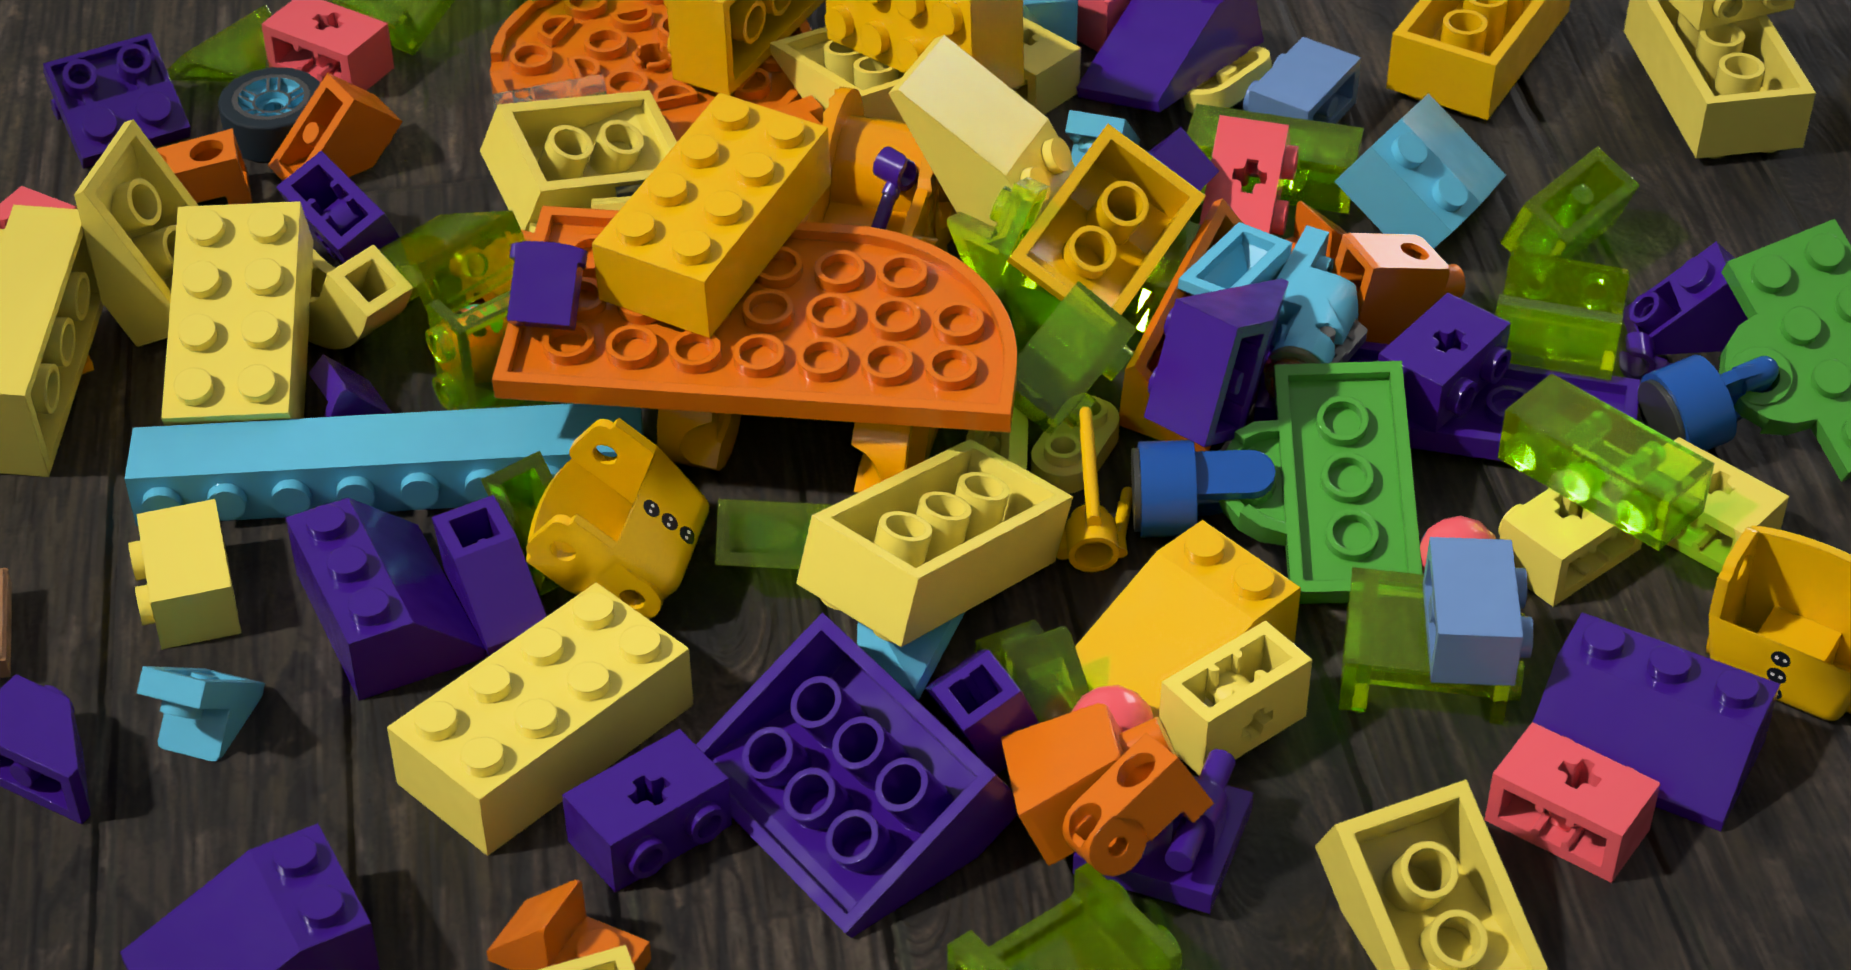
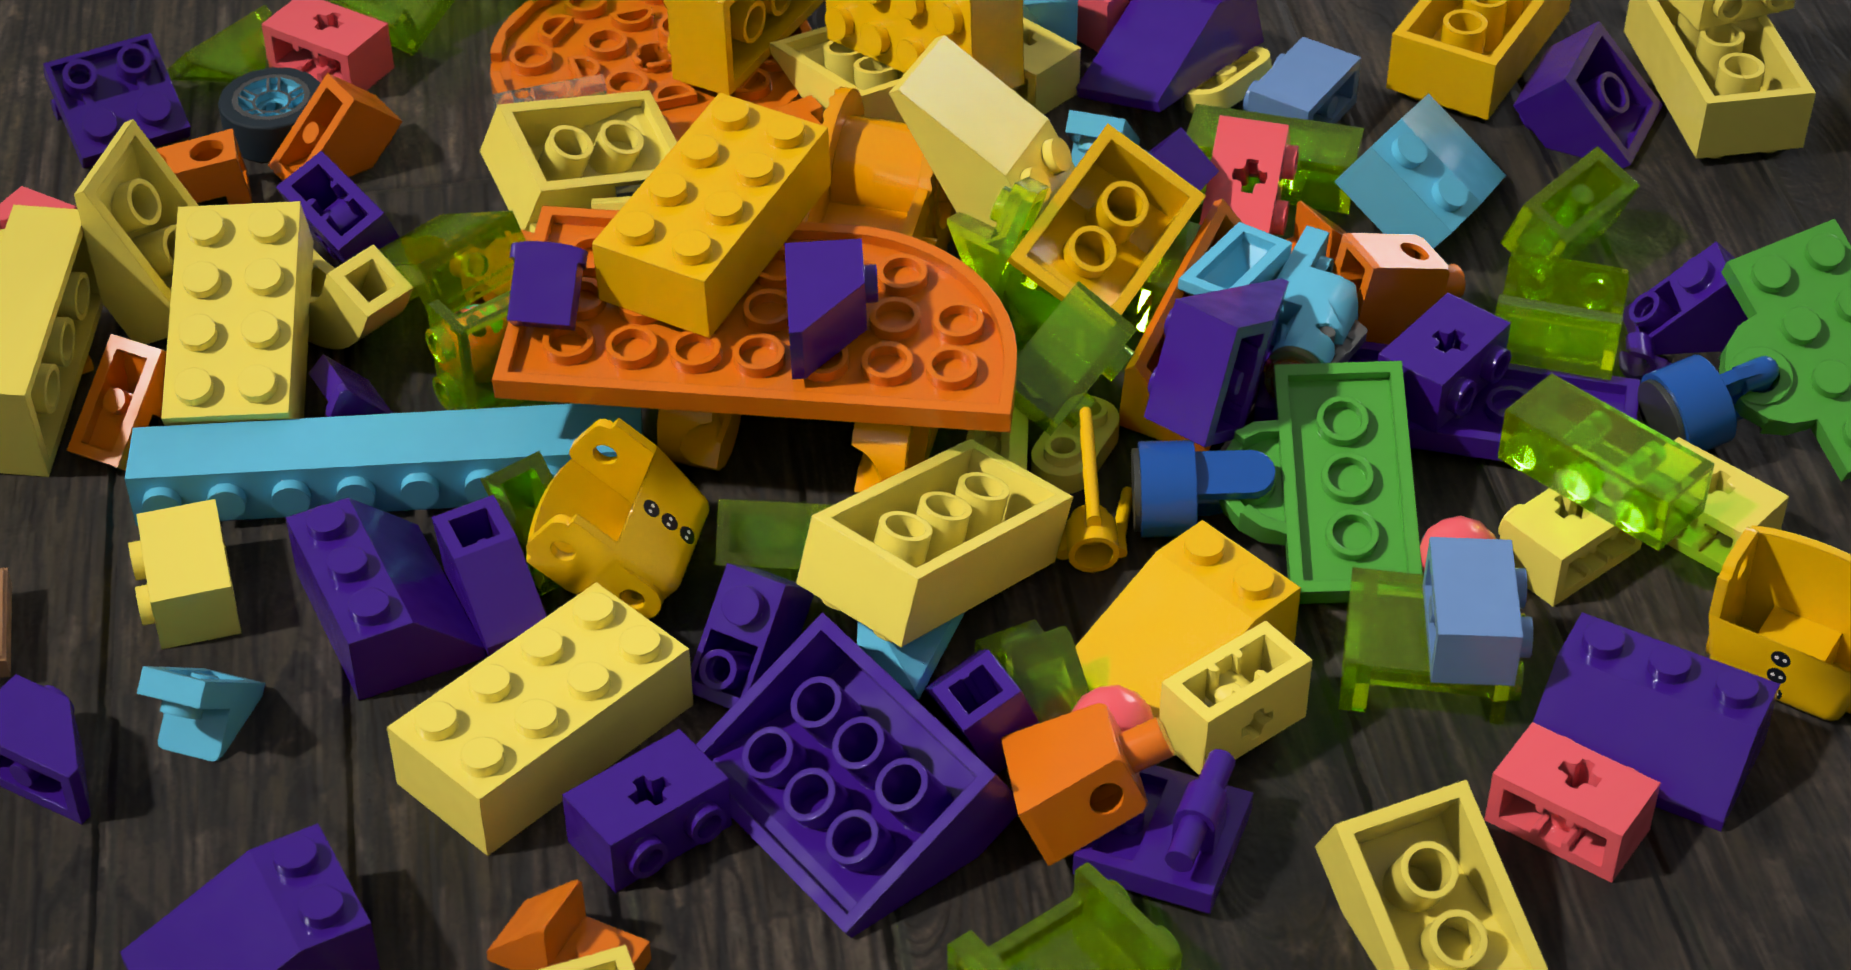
(121, 397): none -> orange slope
(746, 632): none -> dark purple slope
(826, 299): none -> dark purple slope
(899, 176): dark purple hand -> none
(1132, 806): orange leg -> none
(1588, 98): none -> dark purple slope

